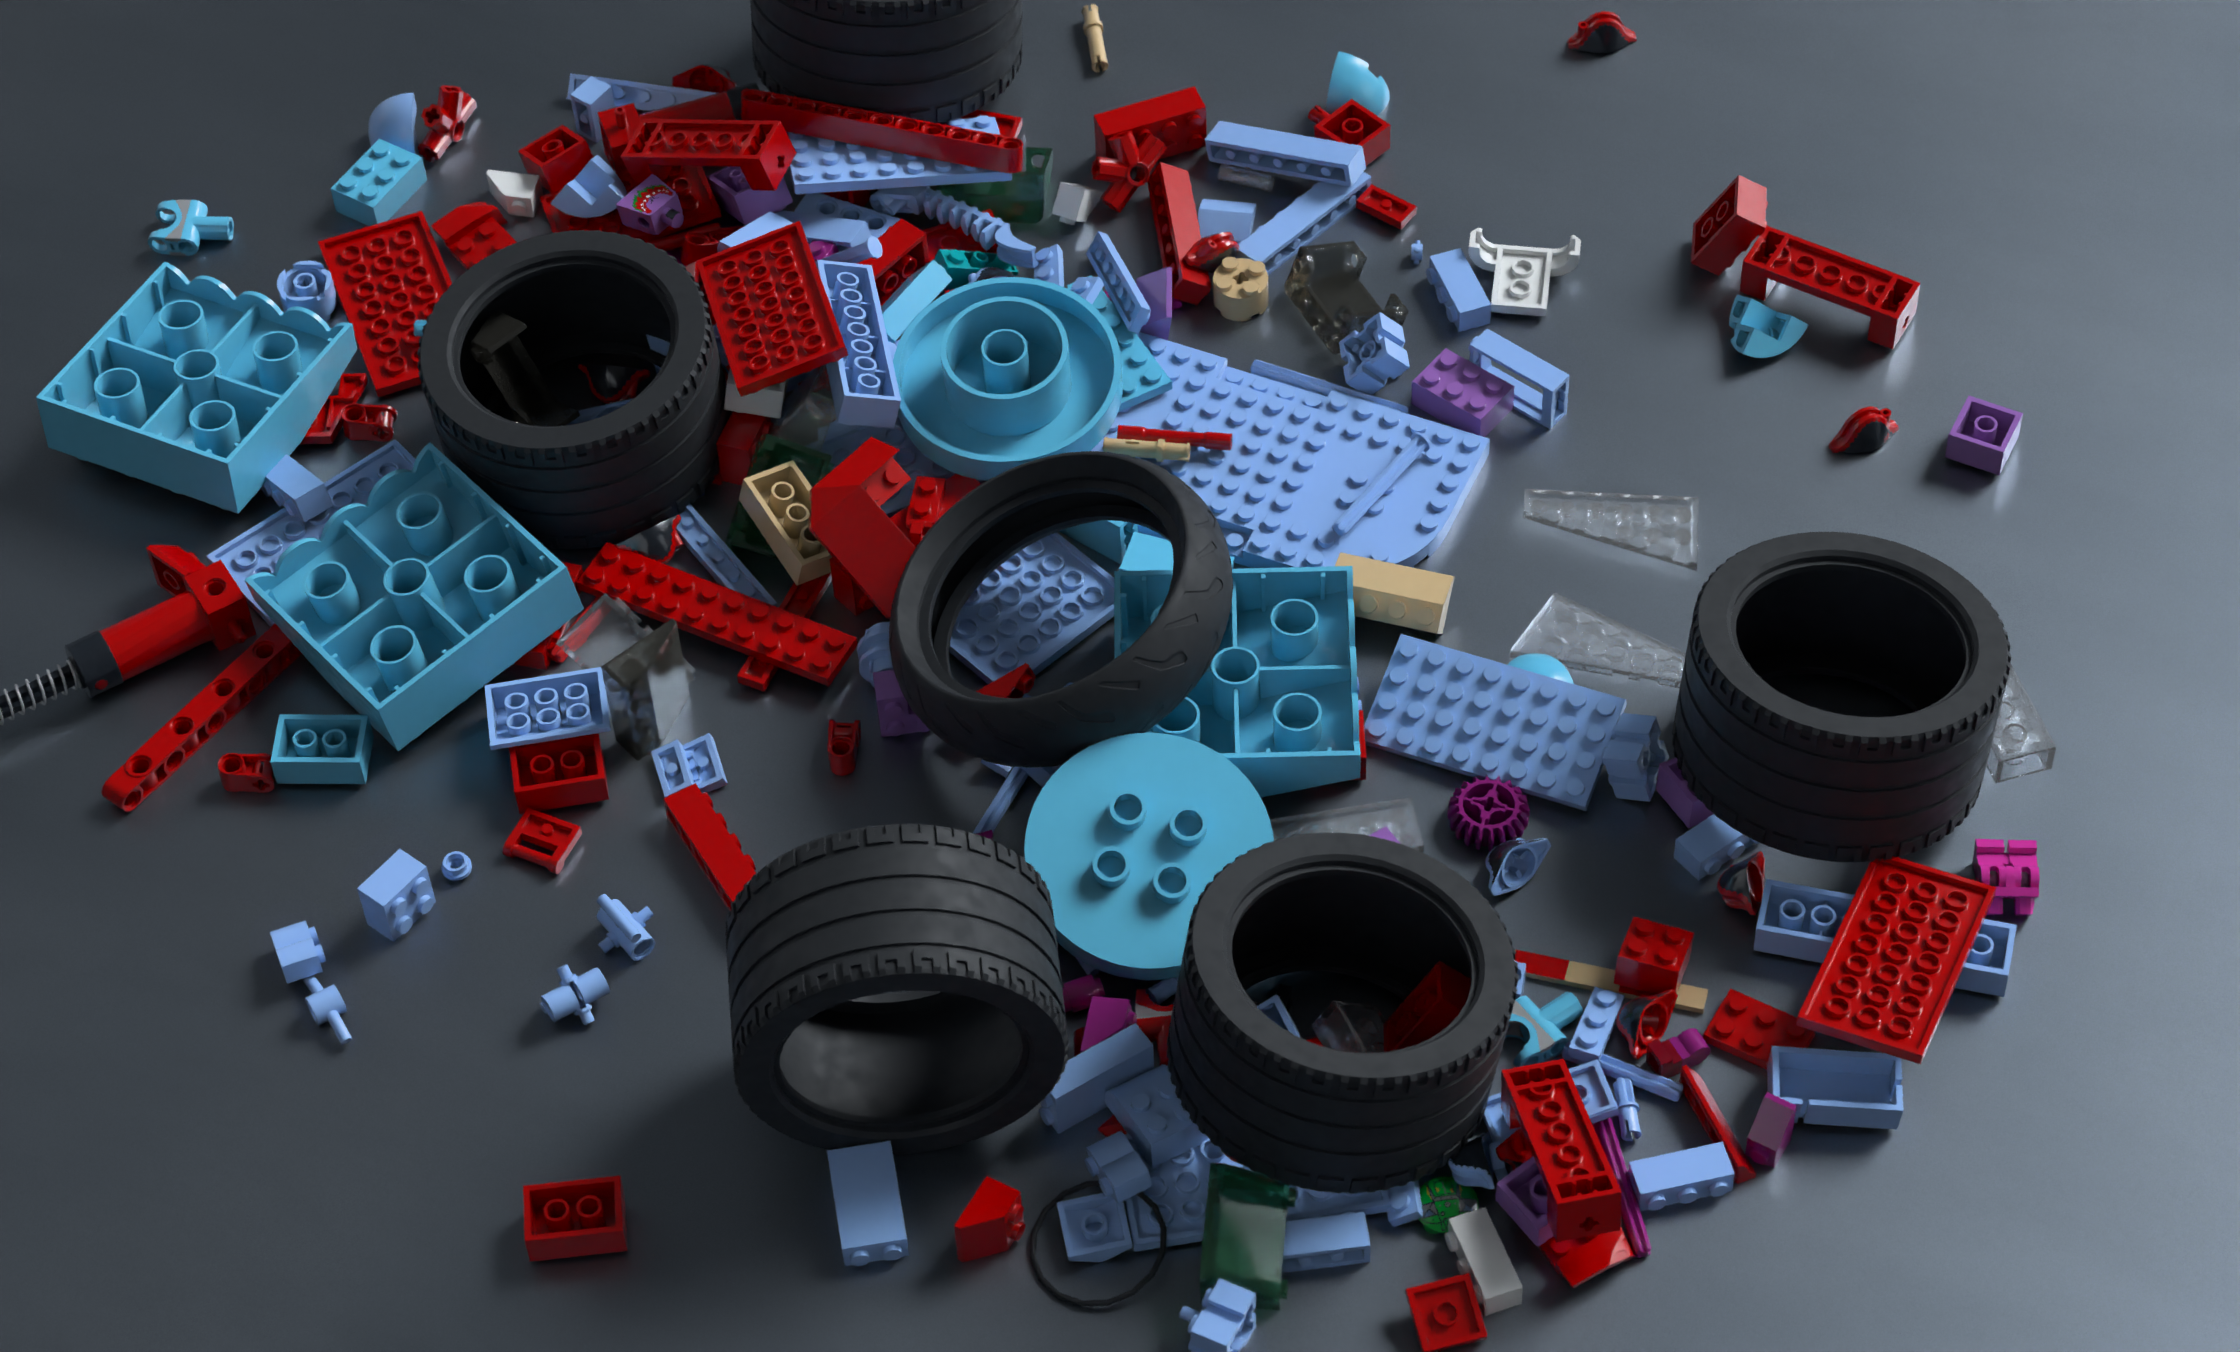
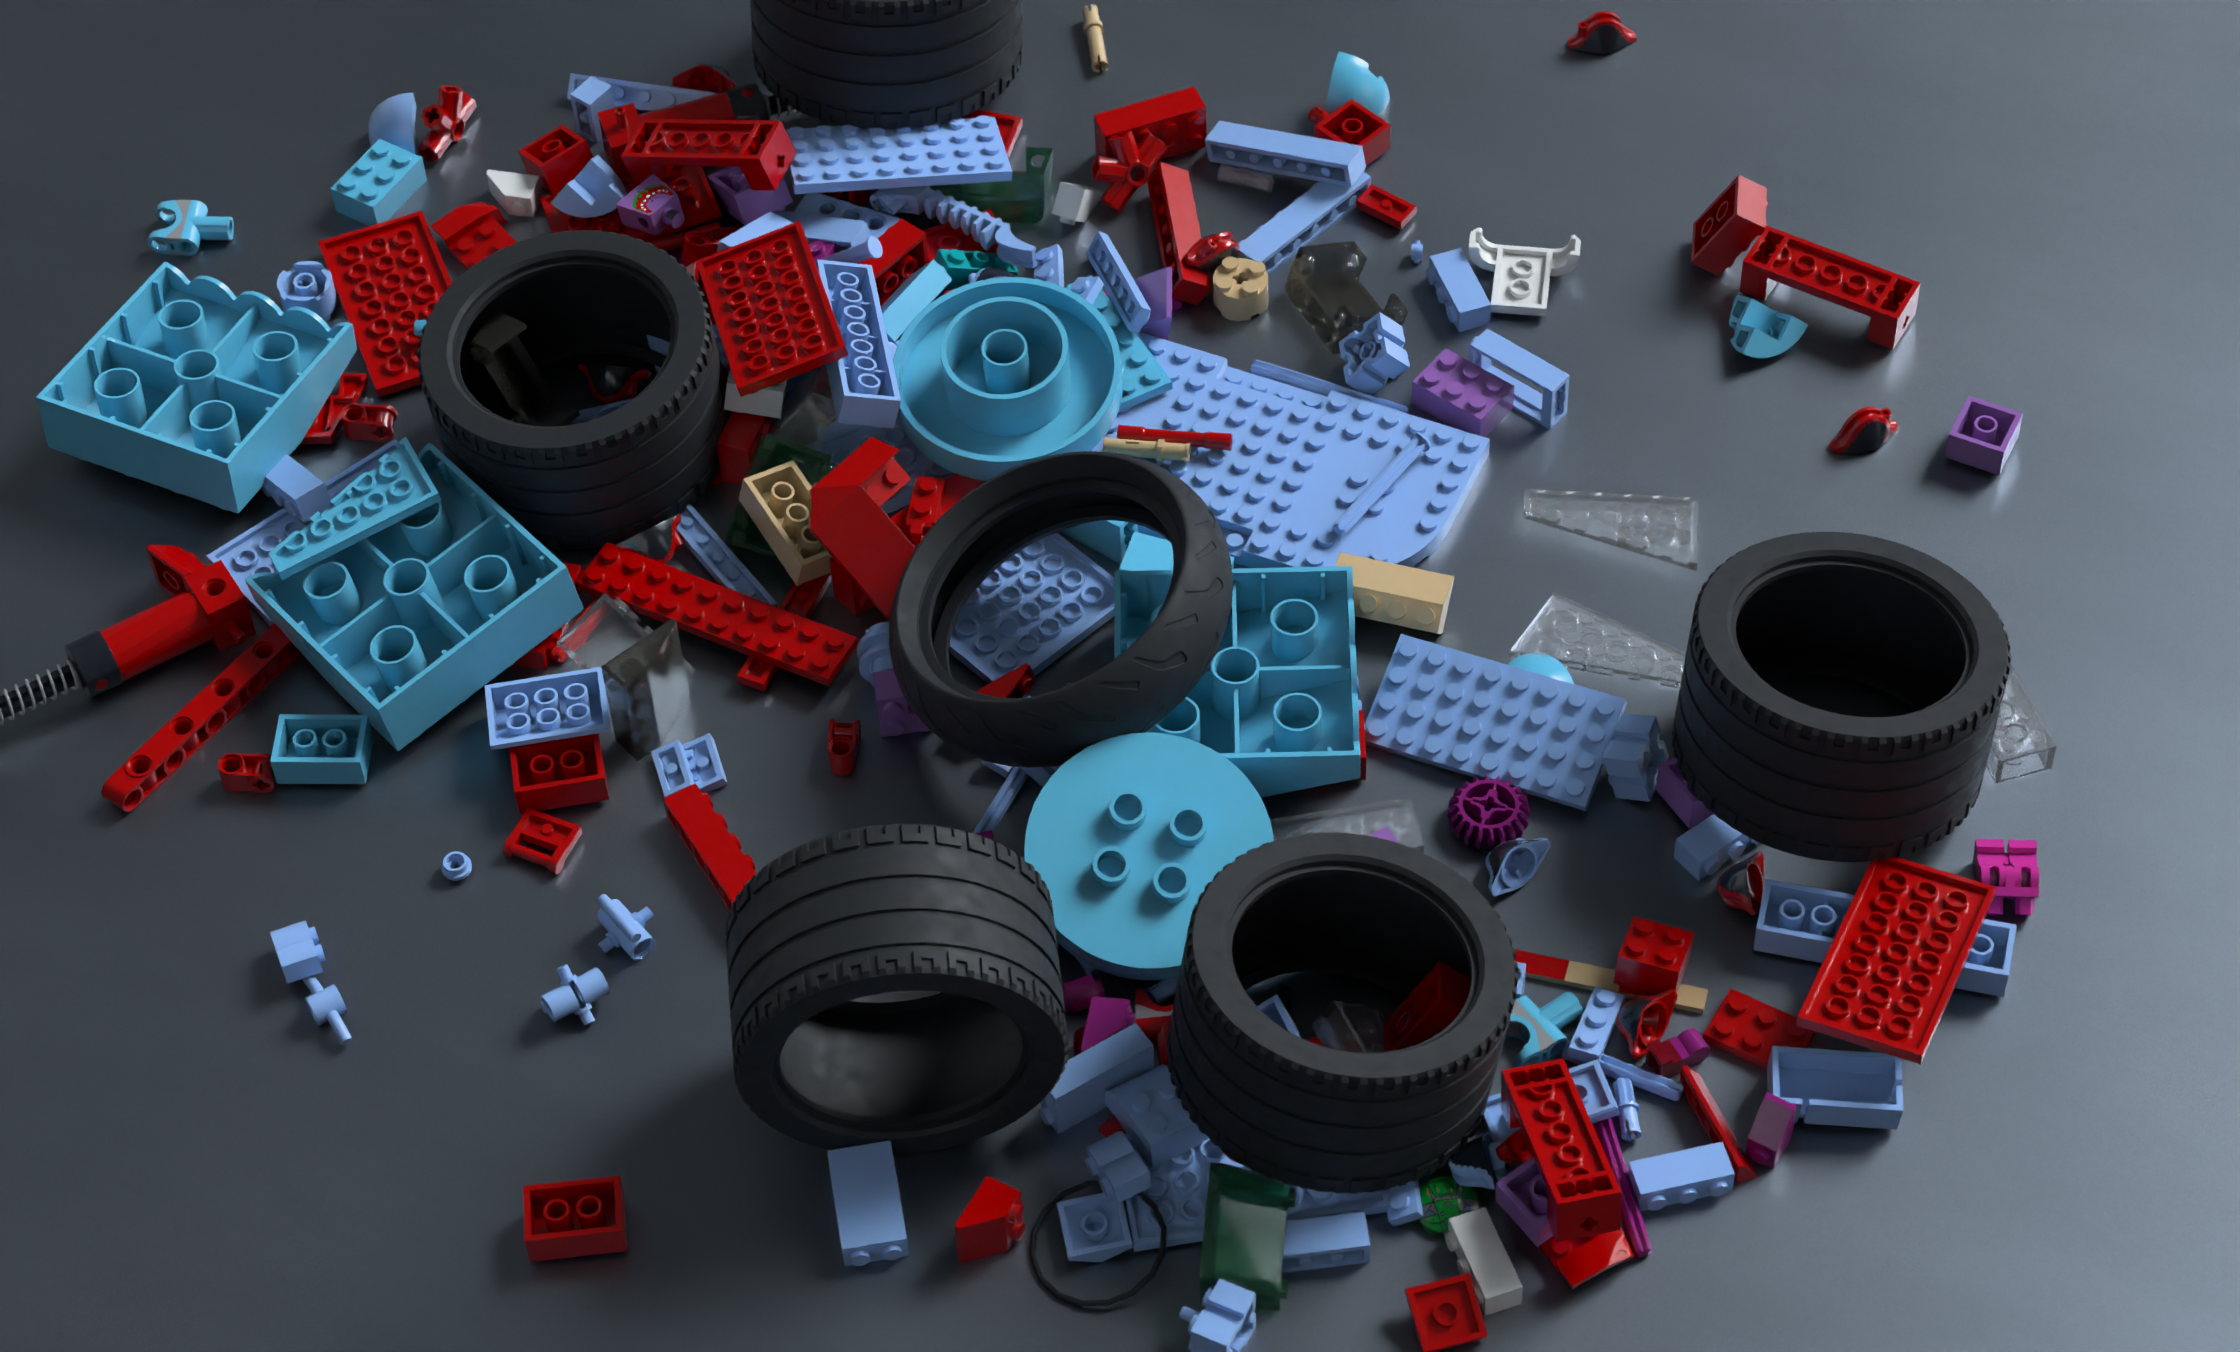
(363, 508): none -> medium azure wing
(396, 895): light blue brick -> none
(885, 131): red beam -> none
(1226, 216): light blue slope -> none

